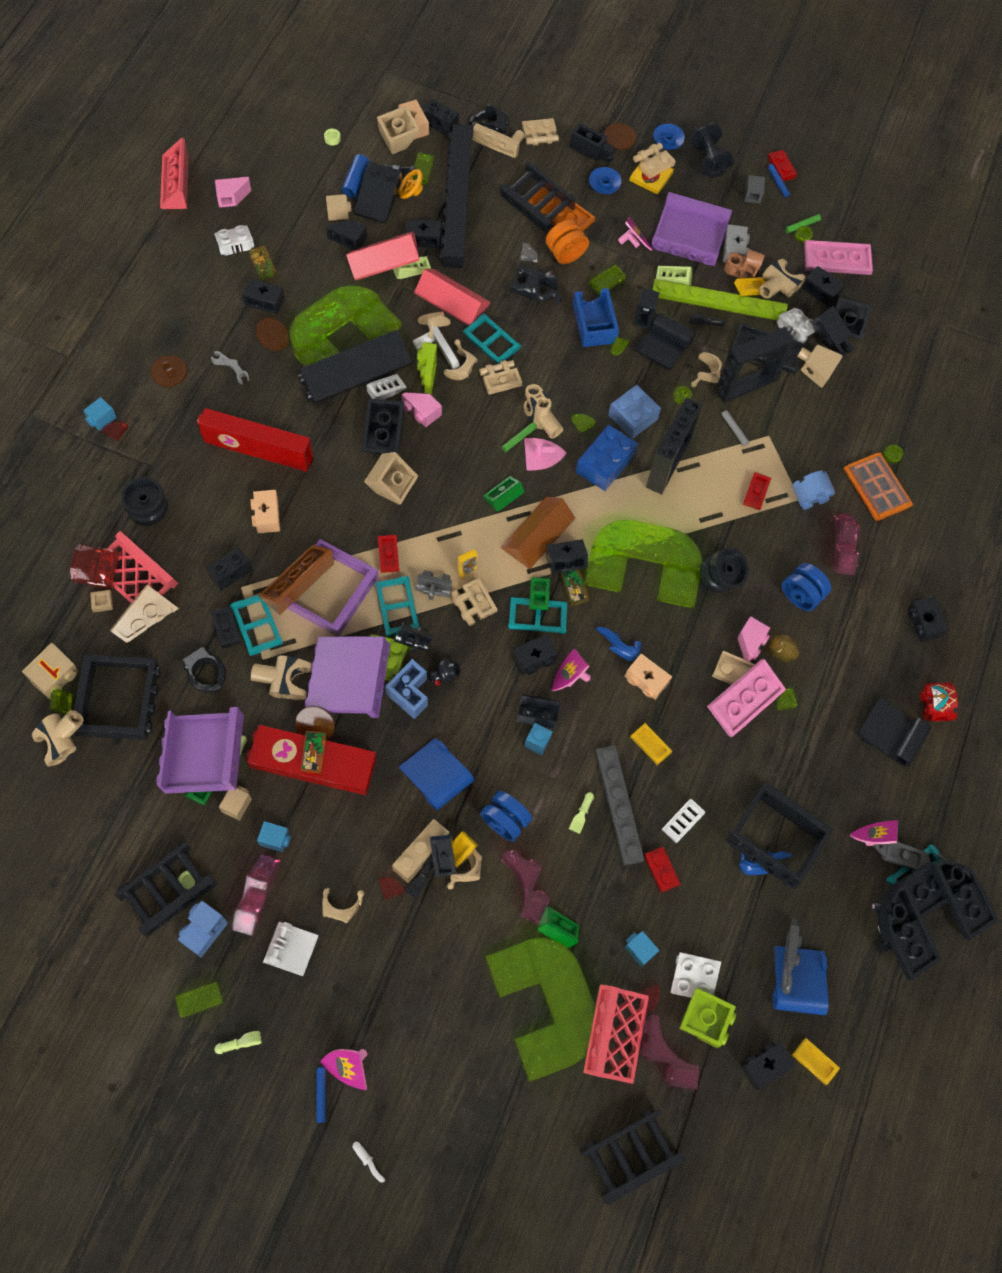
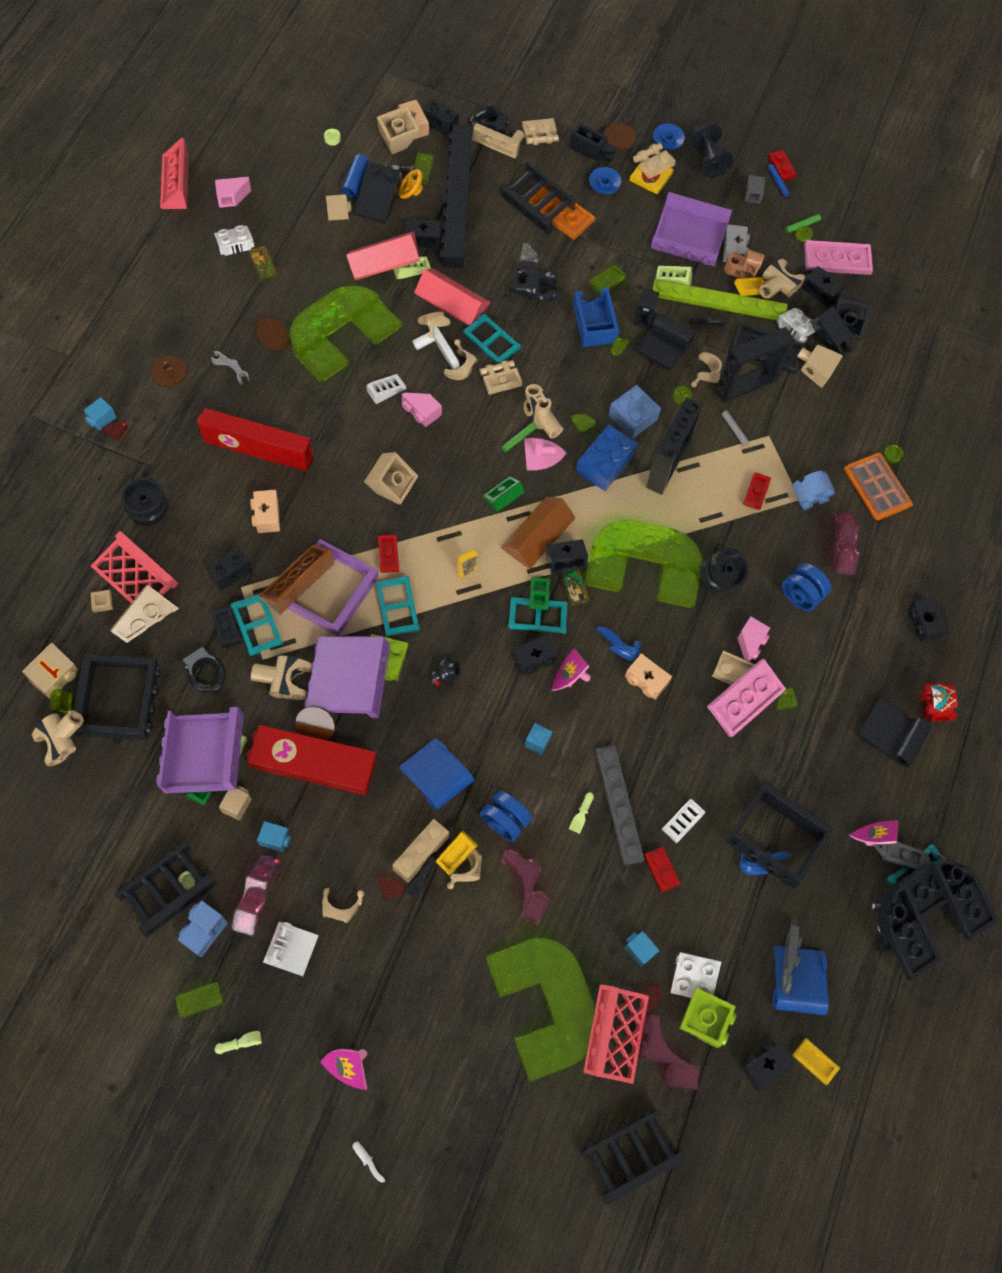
(94, 566): clear red slope -> none
(263, 296): black brick -> none
(313, 752): tile -> none
(320, 1096): blue piece -> none
(347, 233): black slope -> none
(354, 367): black brick -> none
(383, 426): black slope -> none
(404, 689): medium blue brick -> none
(413, 637): black hips -> none
(427, 365): lime plate -> none
(434, 586): dark grey hips -> none
(443, 855): black plate -> none
(479, 599): tan plate -> none
(538, 711): black bracket -> none
(559, 928): green slope -> none
(567, 241): orange wheel -> none
(630, 235): bright pink shield -> none
(651, 744): yellow tile -> none
(784, 648): clear yellow head -> none

